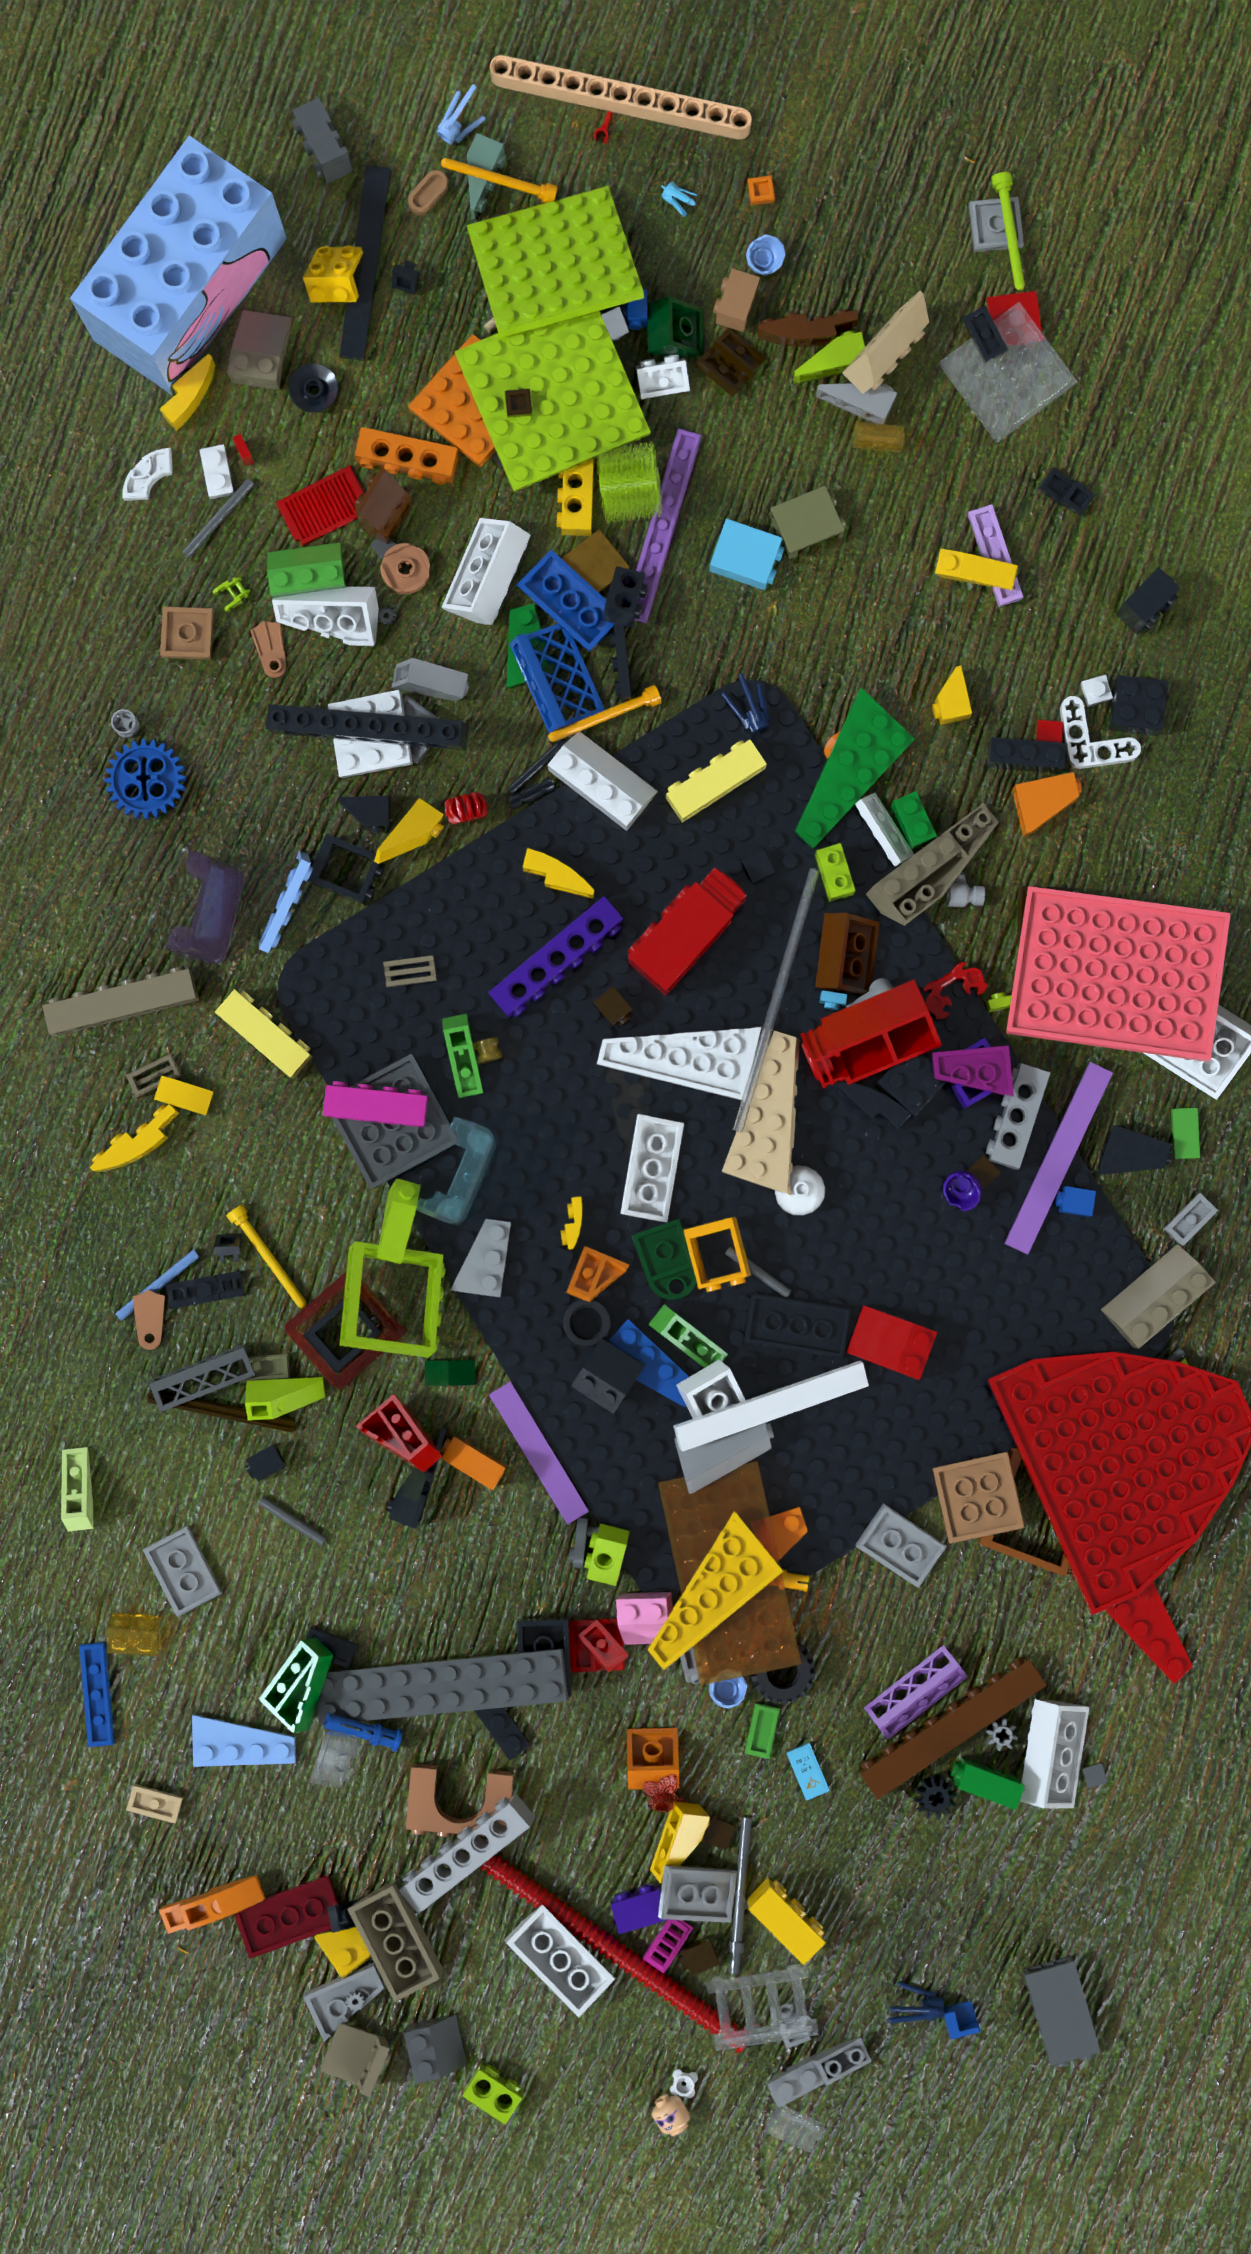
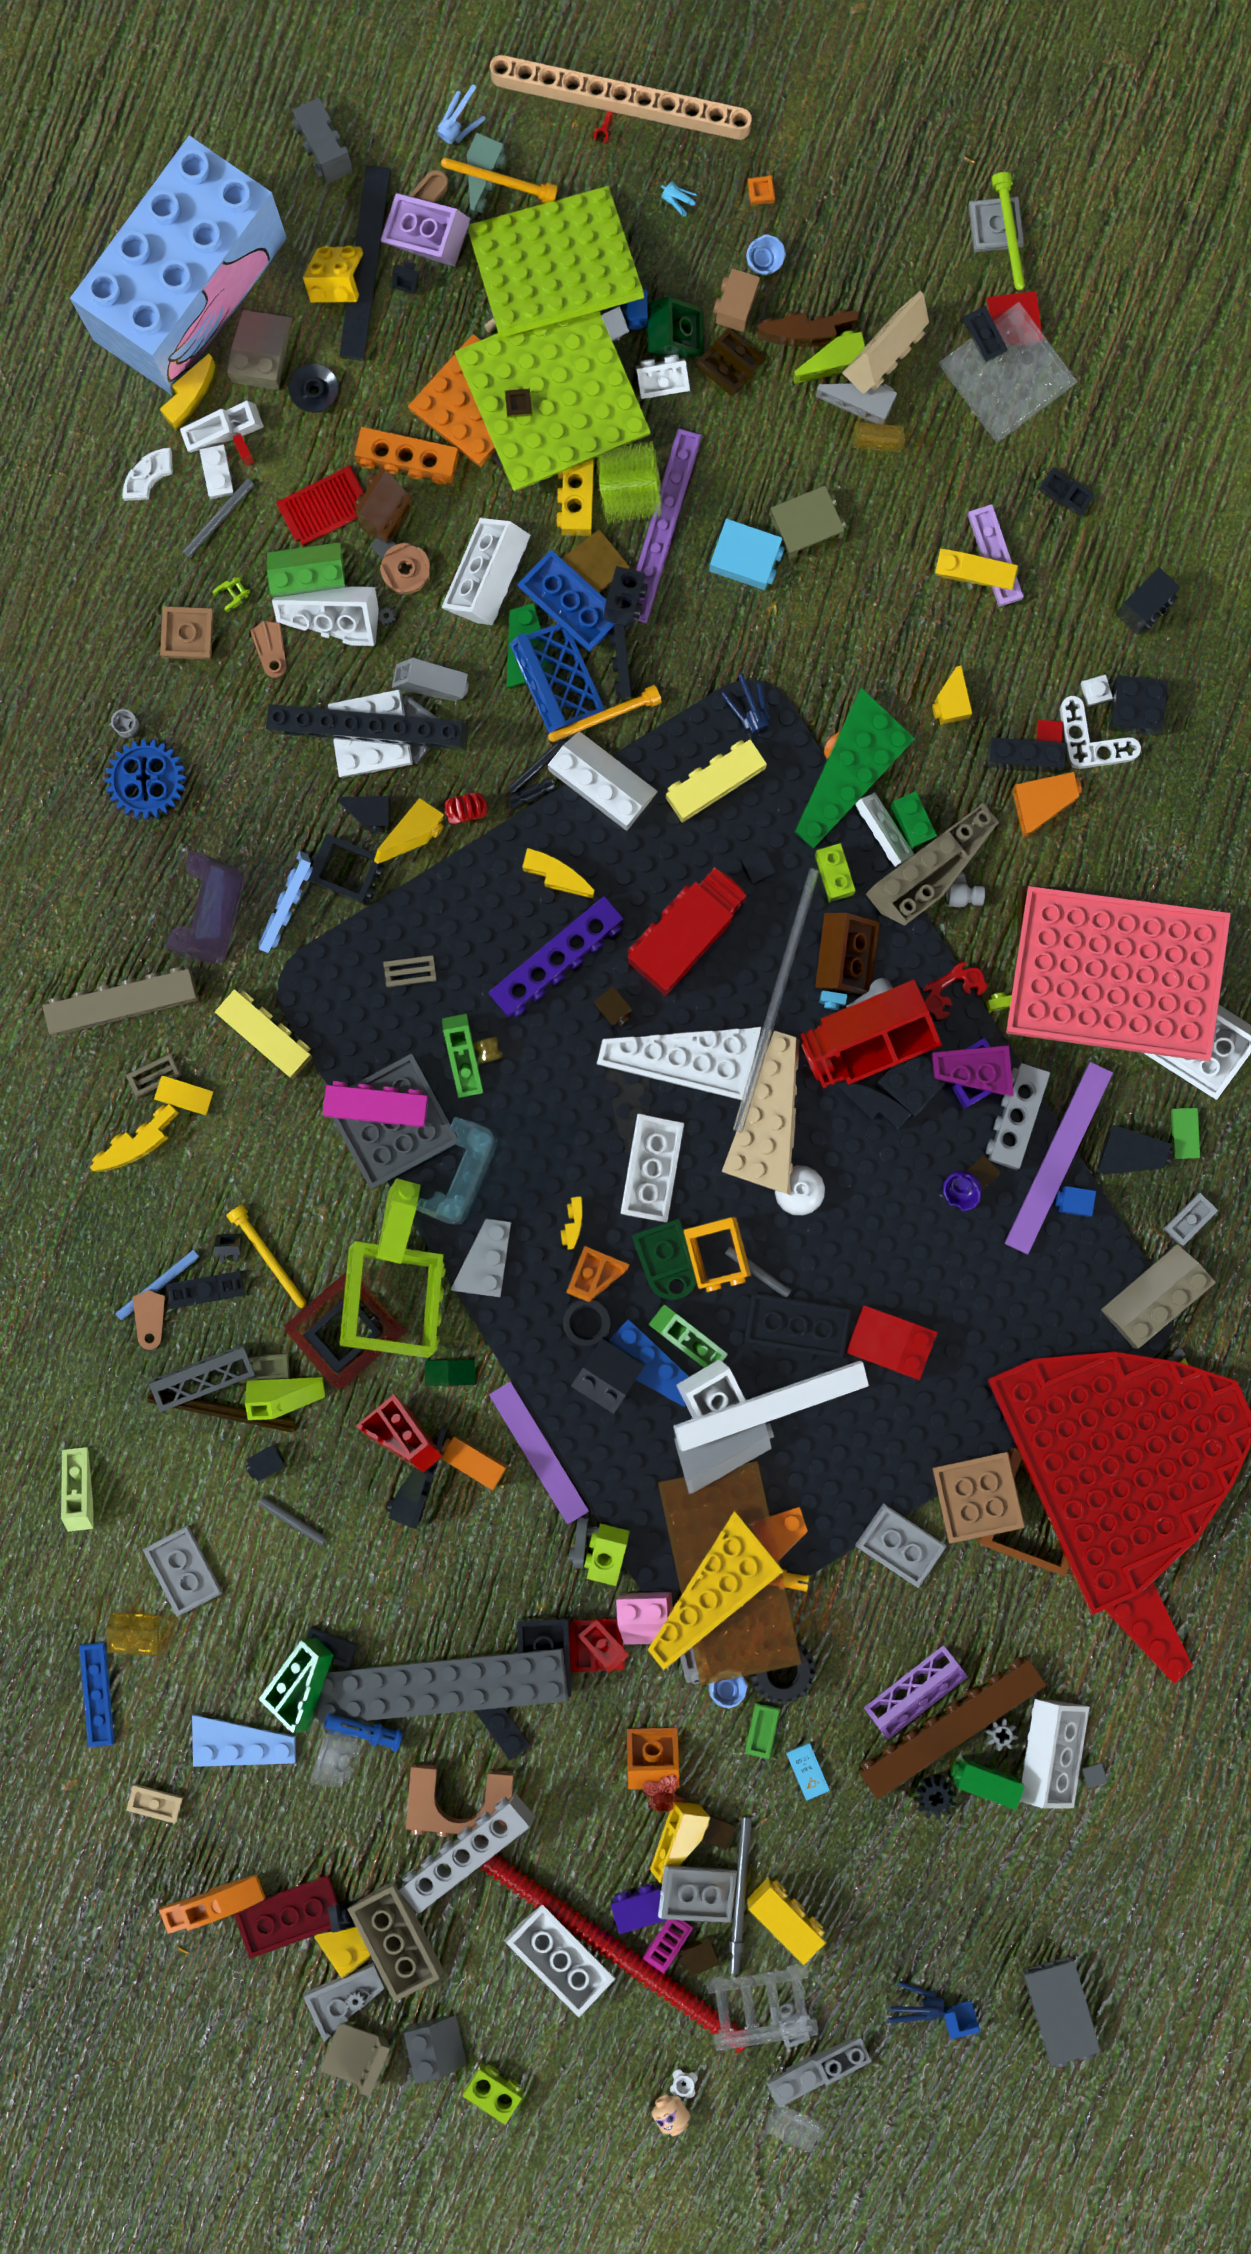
(221, 426): none -> white slope
(426, 229): none -> lavender slope

